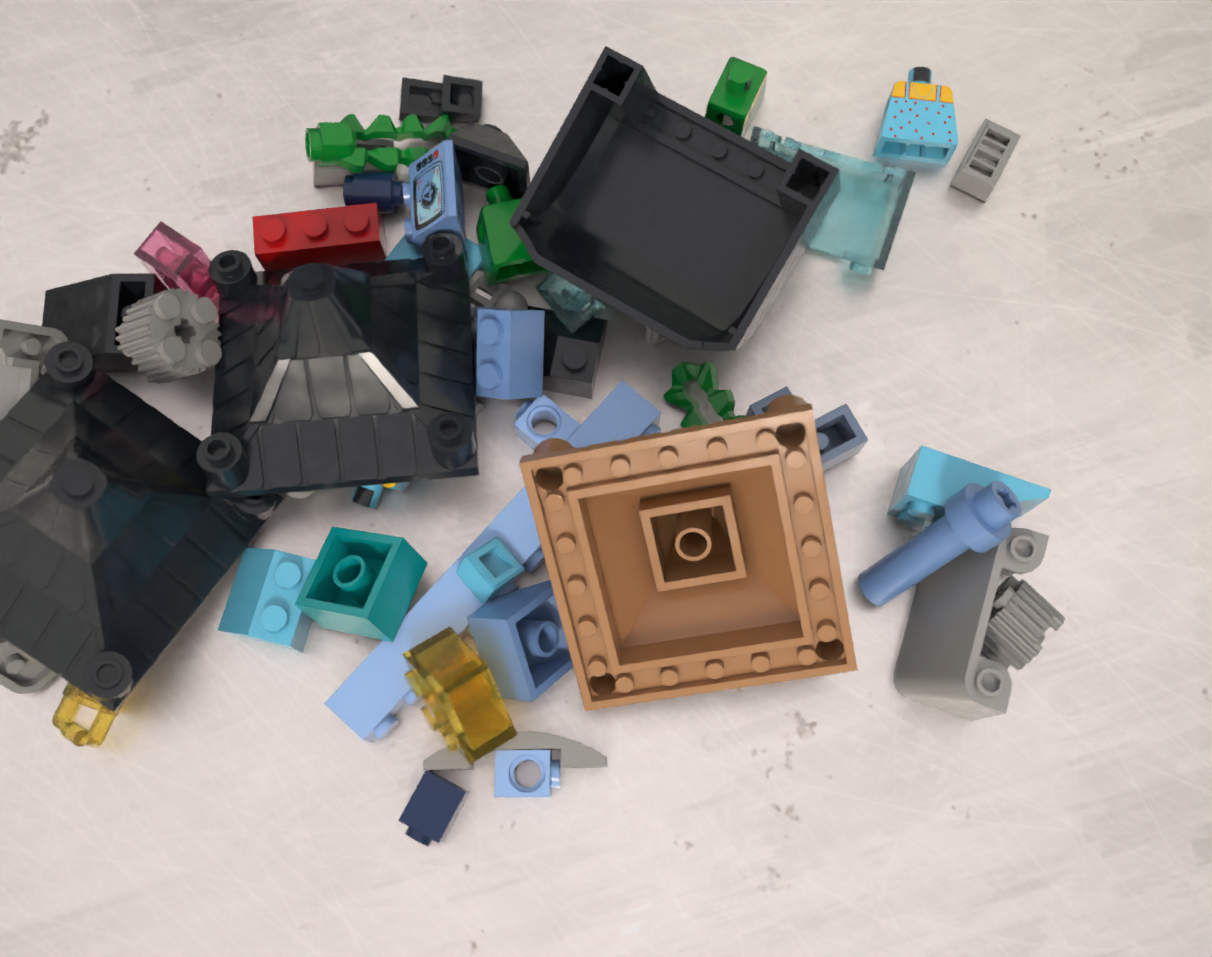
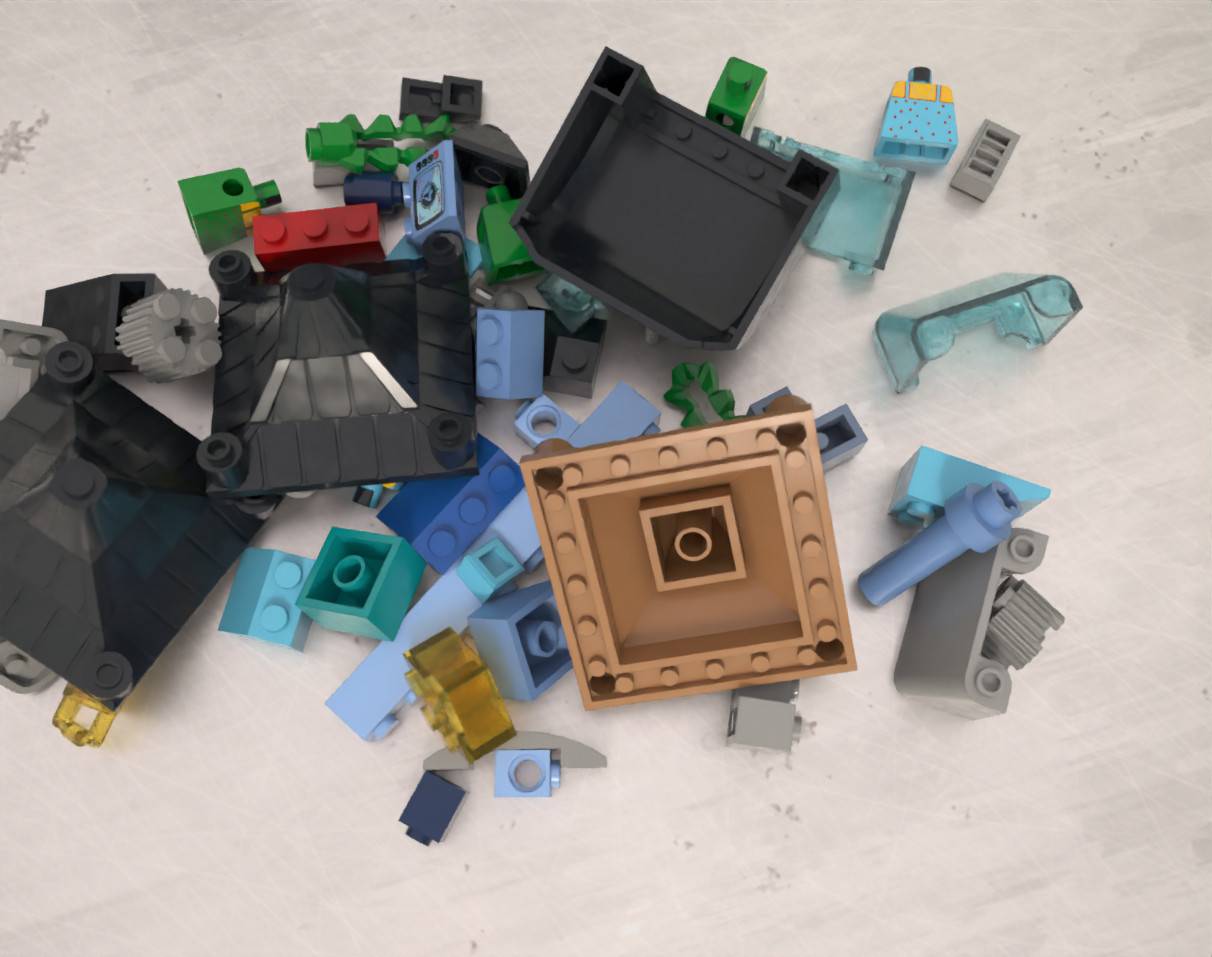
(177, 262): clear pink brick -> none
(223, 206): none -> green torso
(450, 513): none -> blue slope
(764, 718): none -> light grey brick
(925, 329): none -> clear light blue windscreen

